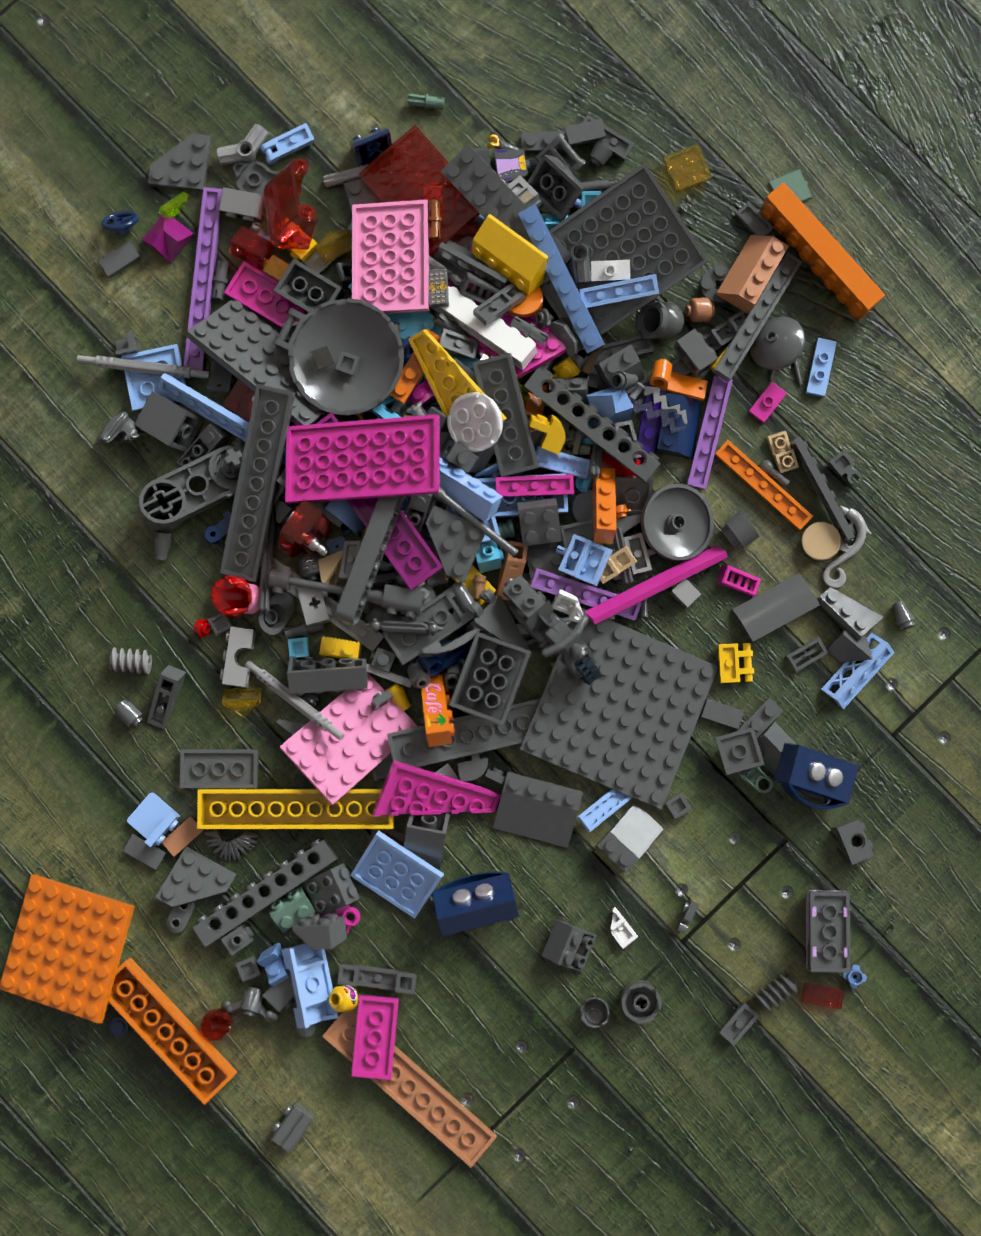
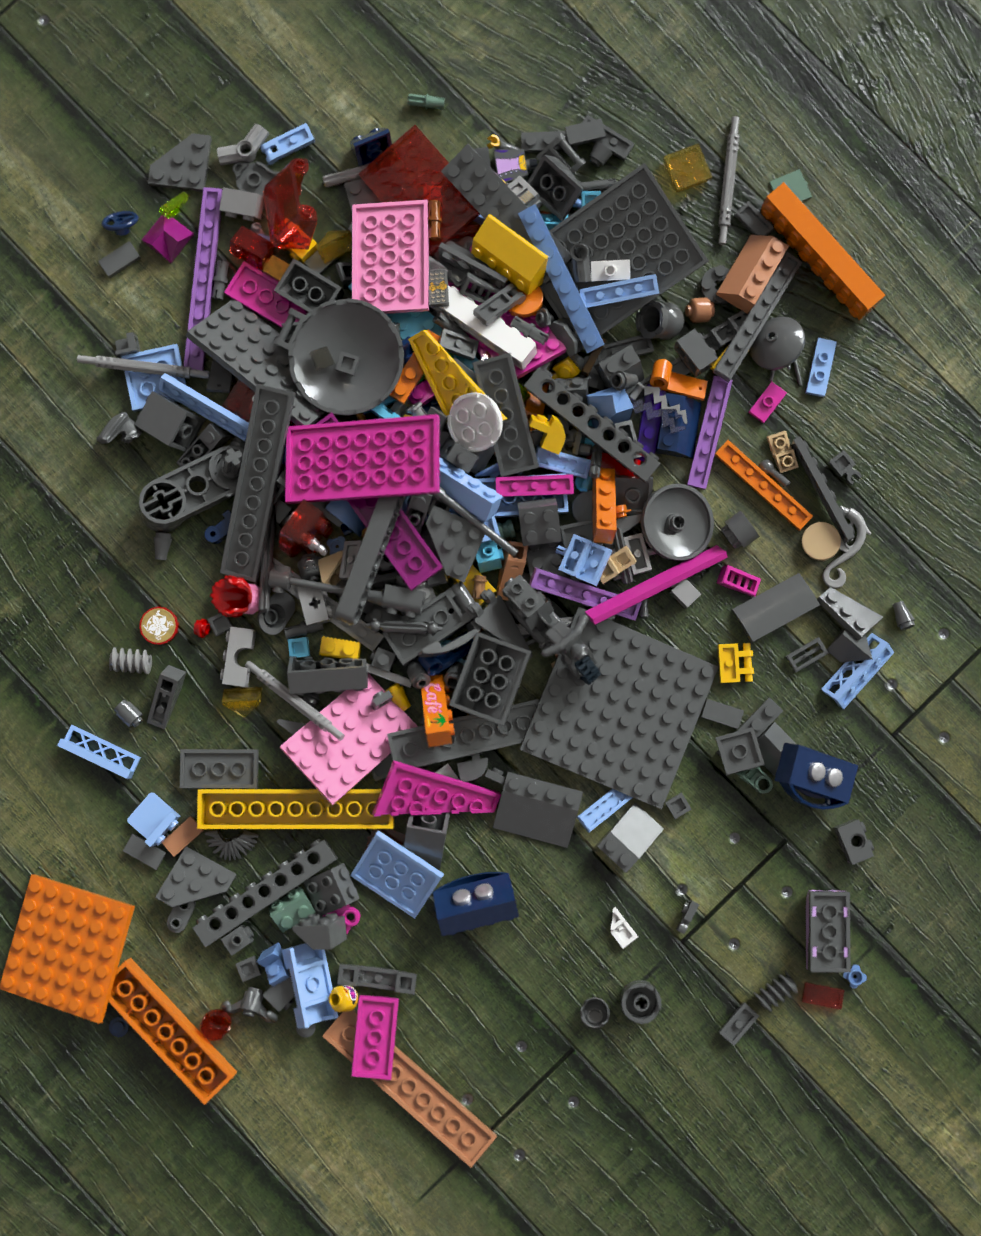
(96, 758): none -> light blue fence
(159, 625): none -> tile
(293, 1126): dark grey brick -> none
(567, 604): white slope -> none
(569, 945): dark grey slope -> none
(728, 180): none -> light grey axle

